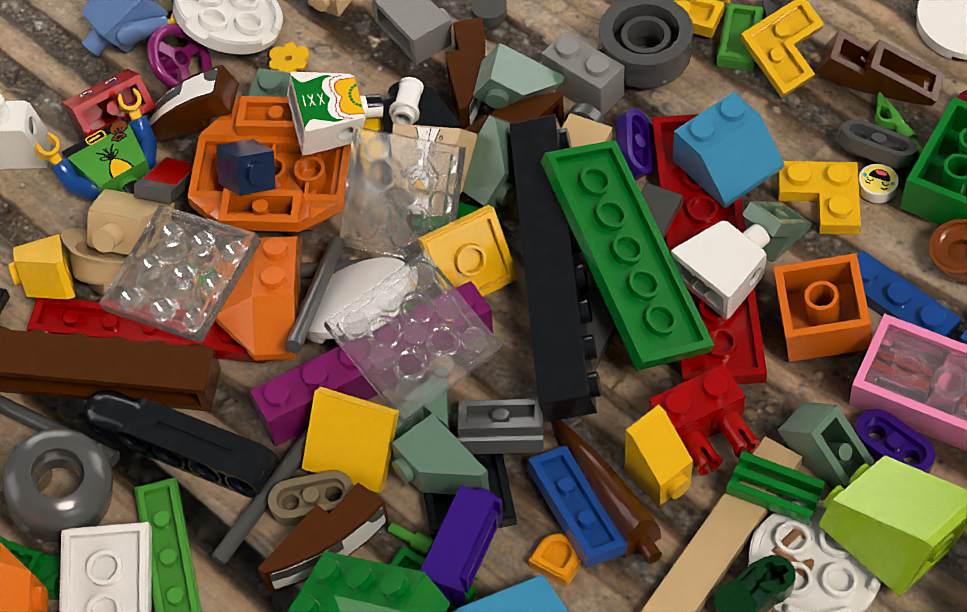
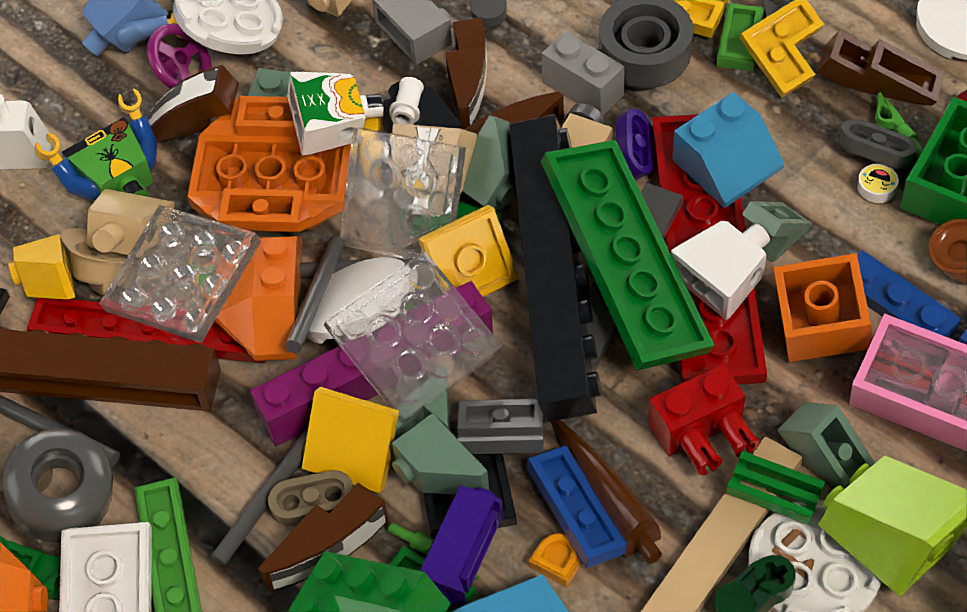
(100, 106): red brick -> none
(165, 181): tile -> none
(182, 441): black piece -> none
(245, 167): dark blue brick -> none
(289, 58): yellow plant -> none
(512, 77): sand green slope -> none
(657, 457): yellow slope -> none
(831, 185): yellow plate -> none
(897, 439): dark purple plate -> none

